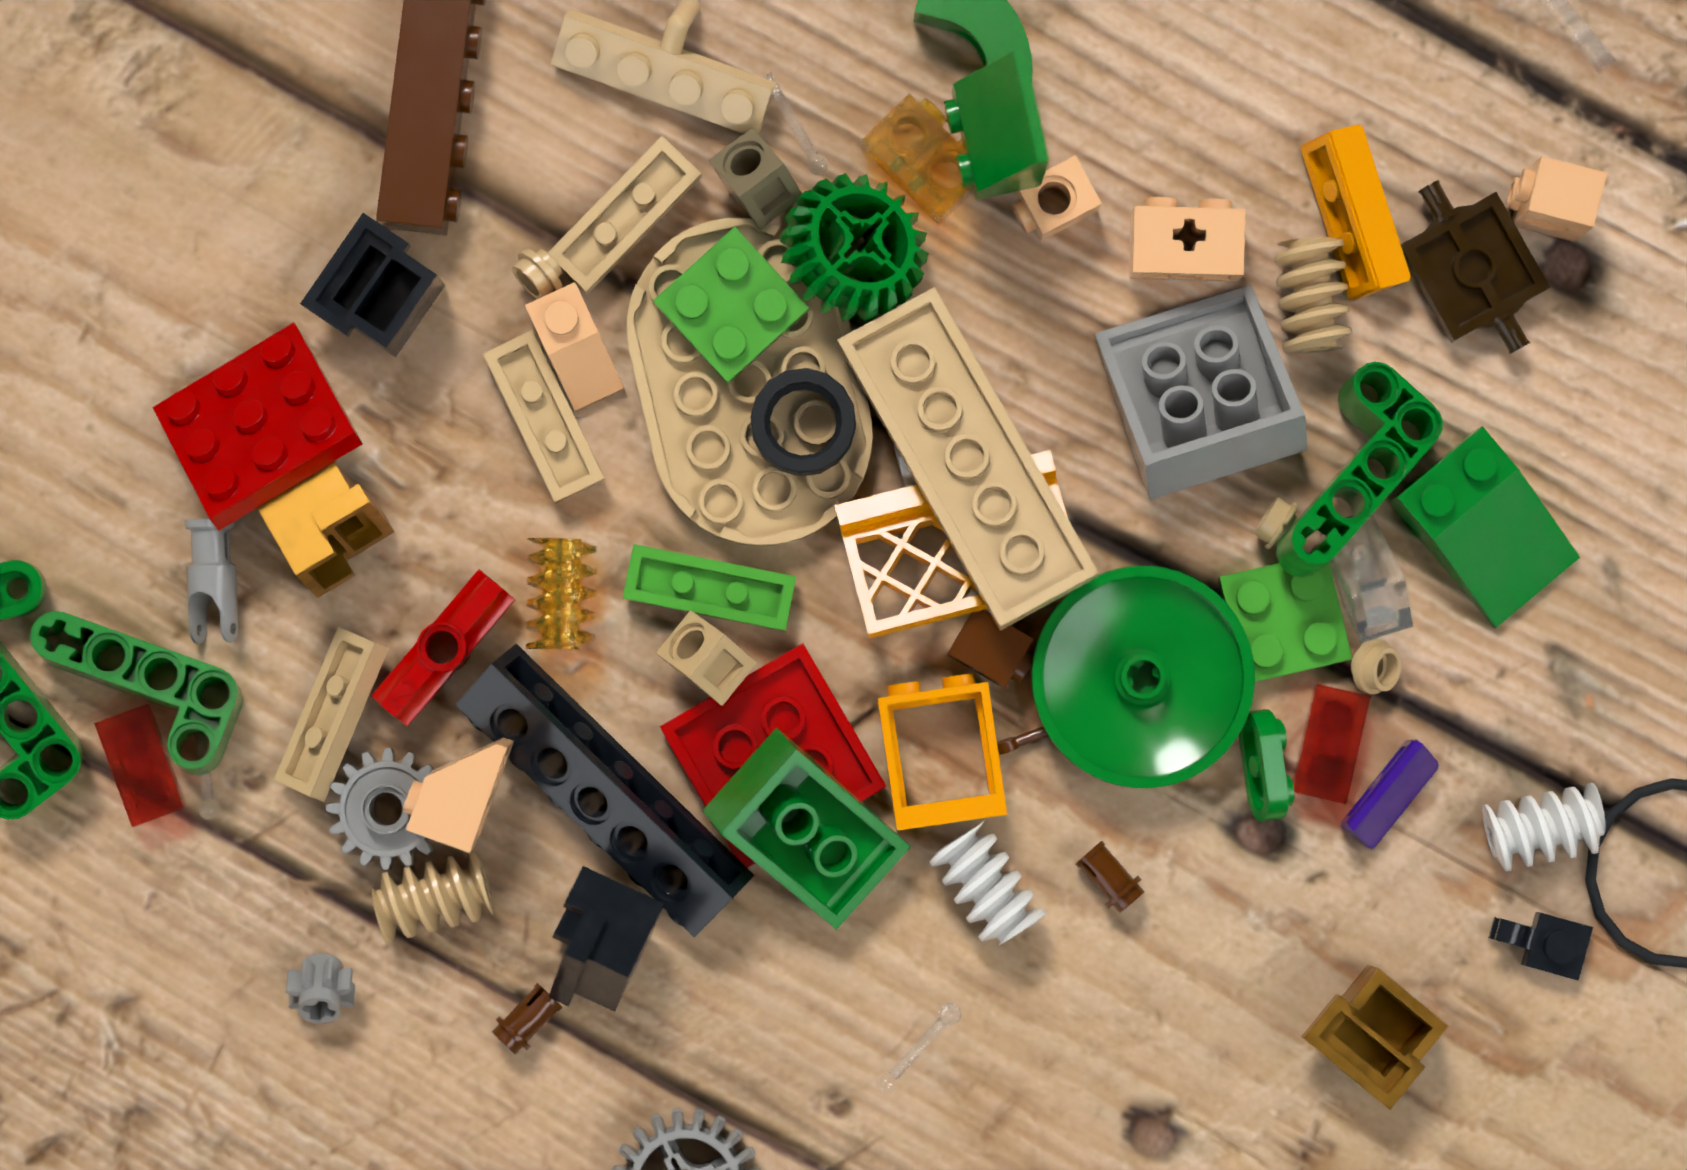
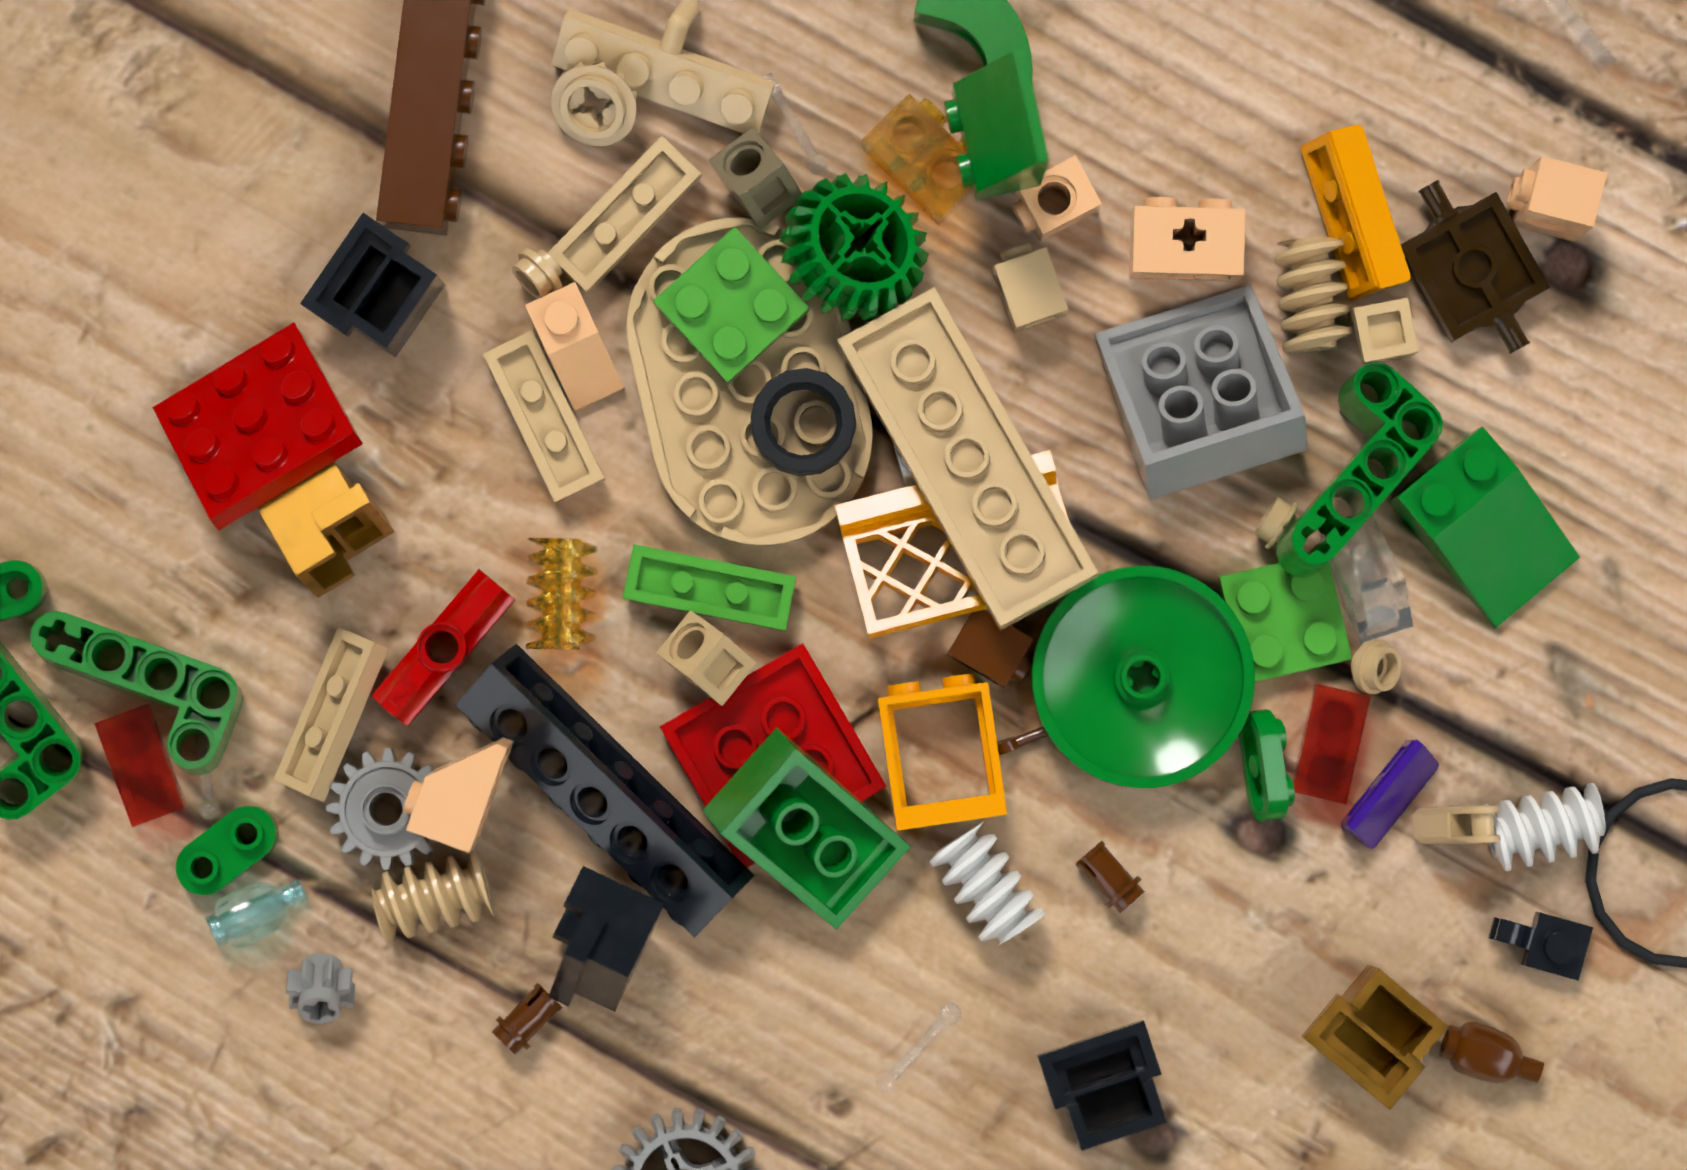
(211, 577): light grey piece -> none
(226, 851): none -> green plate
(253, 912): none -> clear light blue plant
(584, 122): none -> tan gear
(1029, 287): none -> tan brick
(1105, 1084): none -> black plate
(1384, 330): none -> tan panel
(1455, 825): none -> tan bar
(1487, 1054): none -> reddish brown plant

